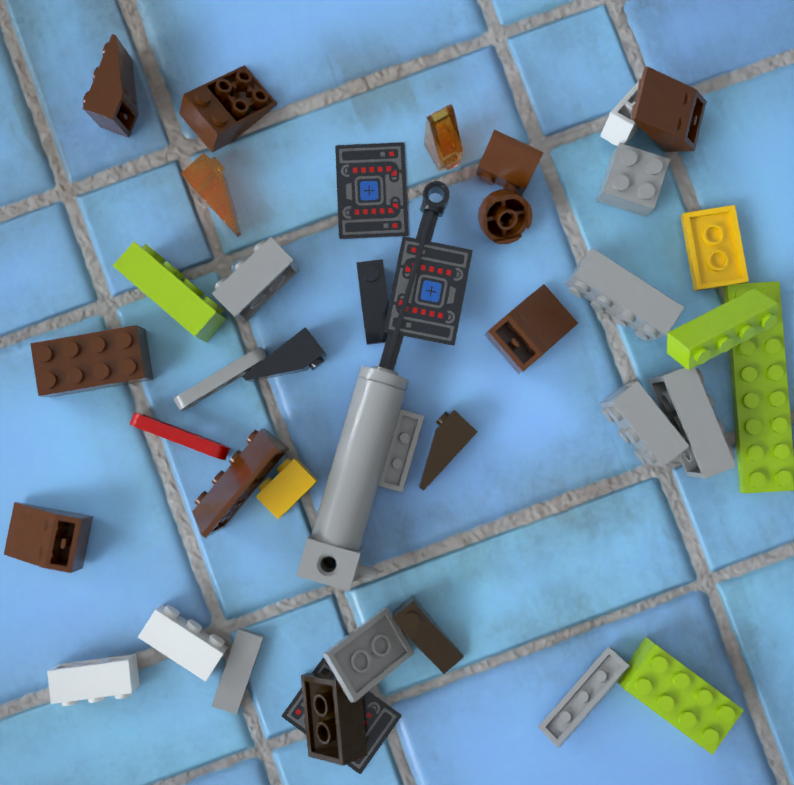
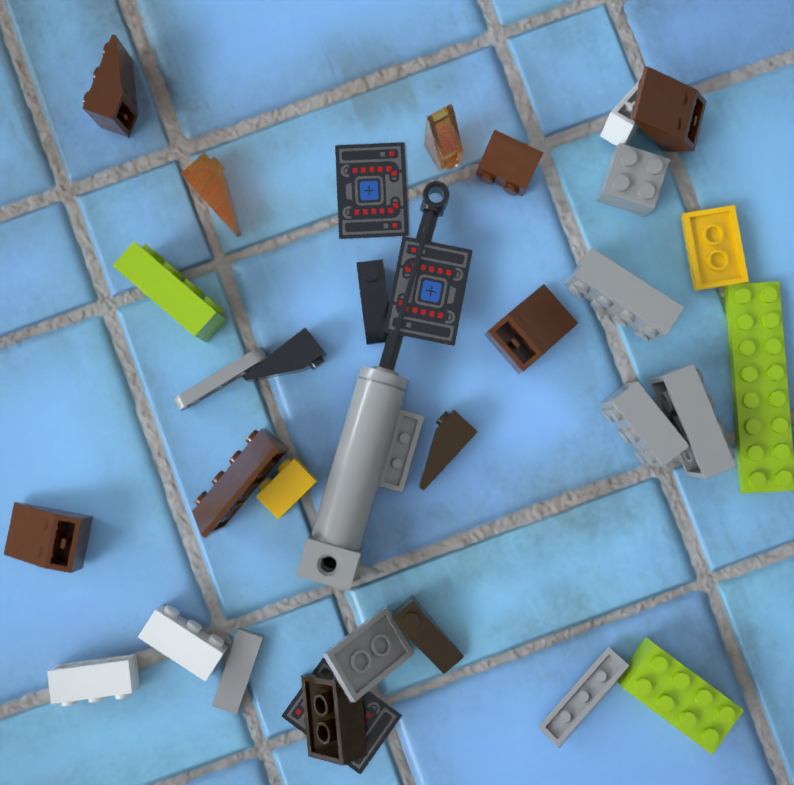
(91, 361): reddish brown brick -> none
(179, 436): red beam -> none
(226, 107): reddish brown slope -> none
(255, 280): light grey brick -> none
(504, 216): reddish brown cylinder -> none
(721, 328): lime brick -> none

